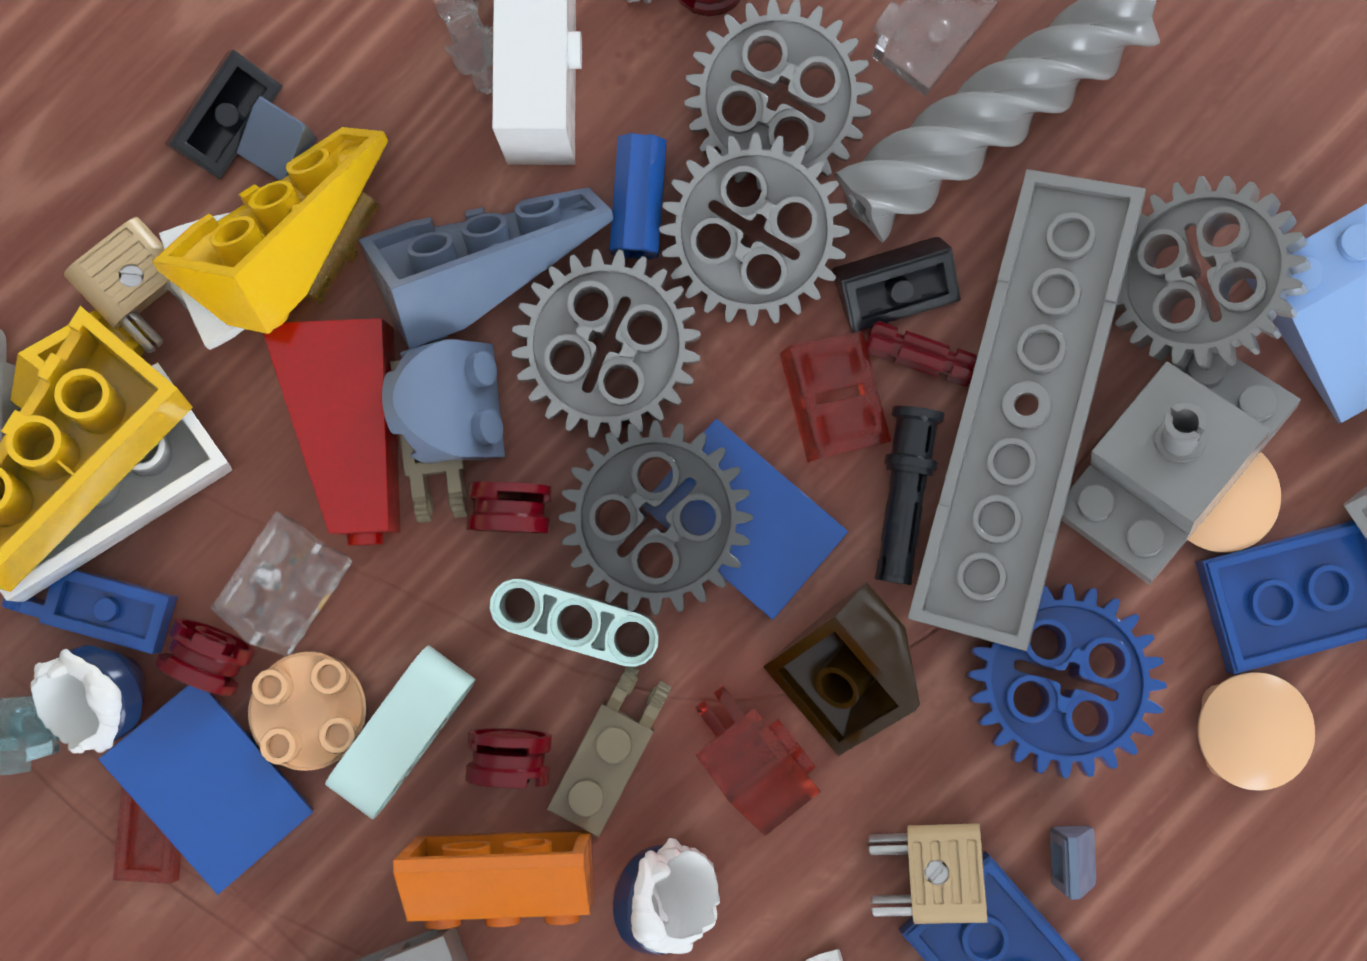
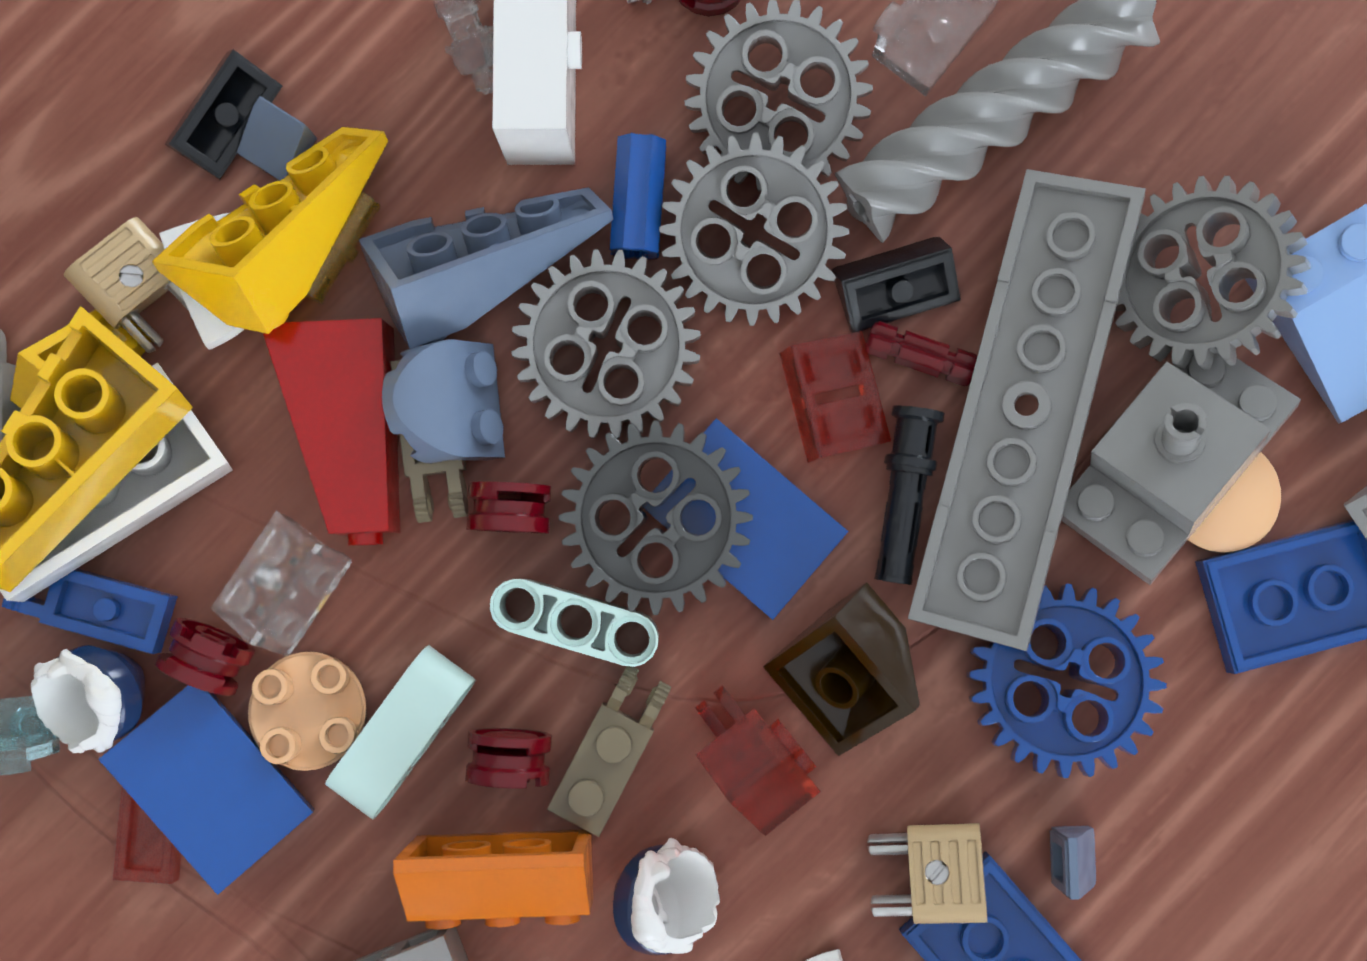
(1255, 730): light nougat dish -> none

